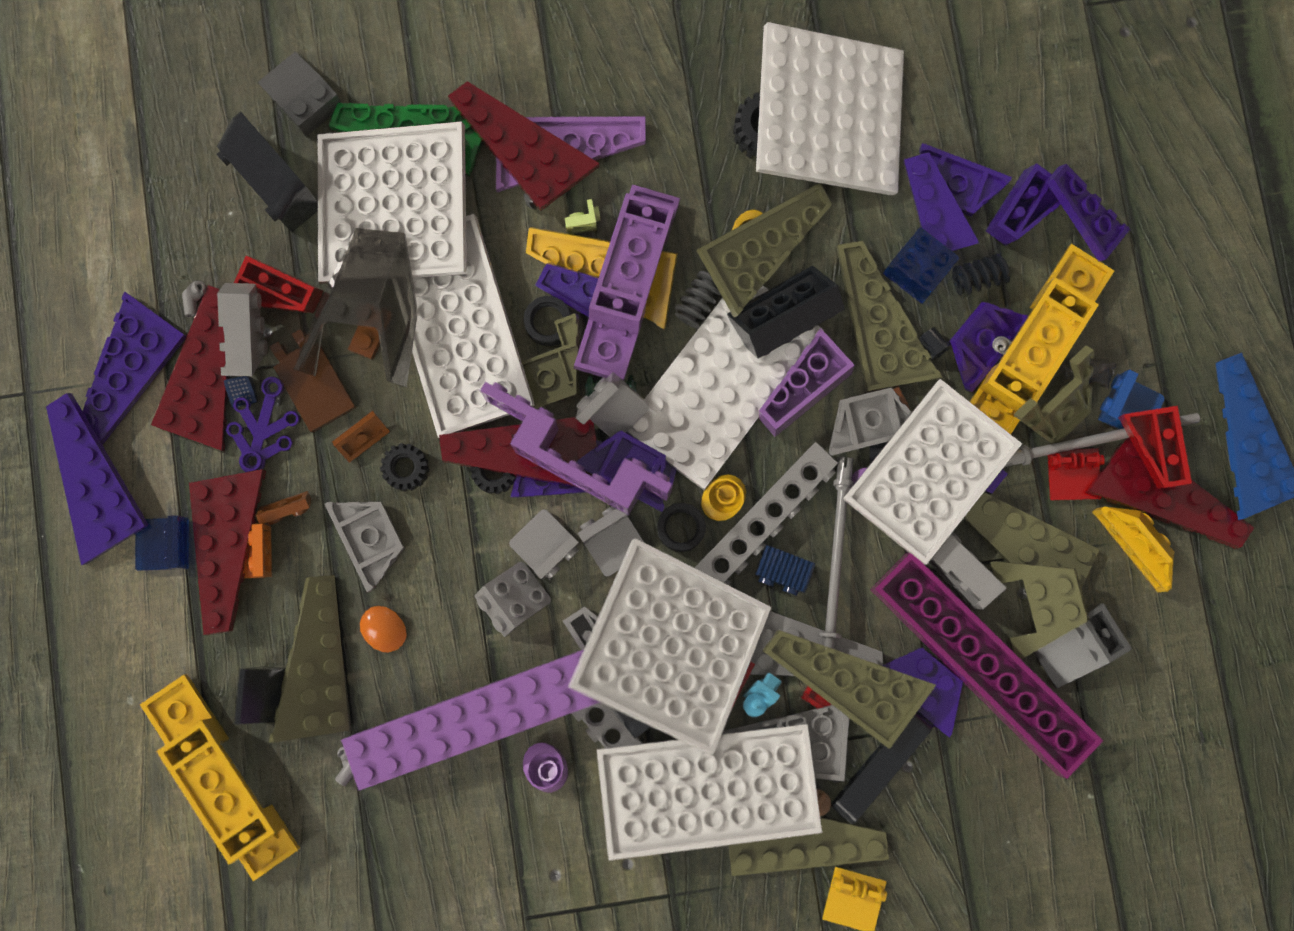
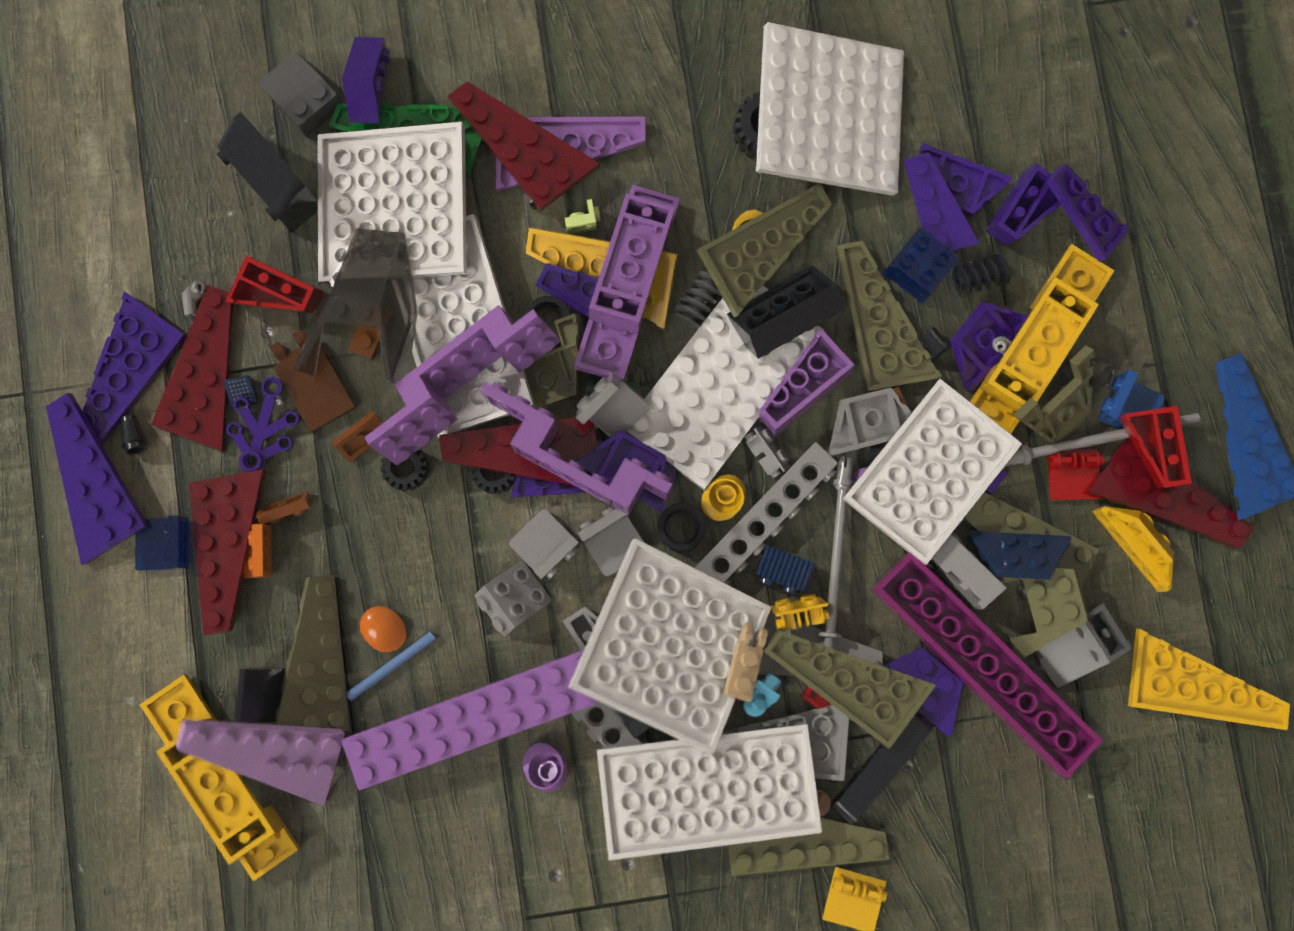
(132, 436): none -> black cone
(242, 328): light grey wedge -> none
(278, 755): none -> lavender wing
(346, 773): light grey arm -> none
(365, 79): none -> dark purple wedge
(367, 538): light grey wing -> none
(391, 666): none -> medium blue bar
(449, 369): none -> medium lavender bracket
(745, 664): none -> tan hinge
(764, 443): none -> light grey hinge
(808, 602): none -> yellow hinge
(1020, 554): none -> dark blue wing
(1186, 685): none -> yellow wing

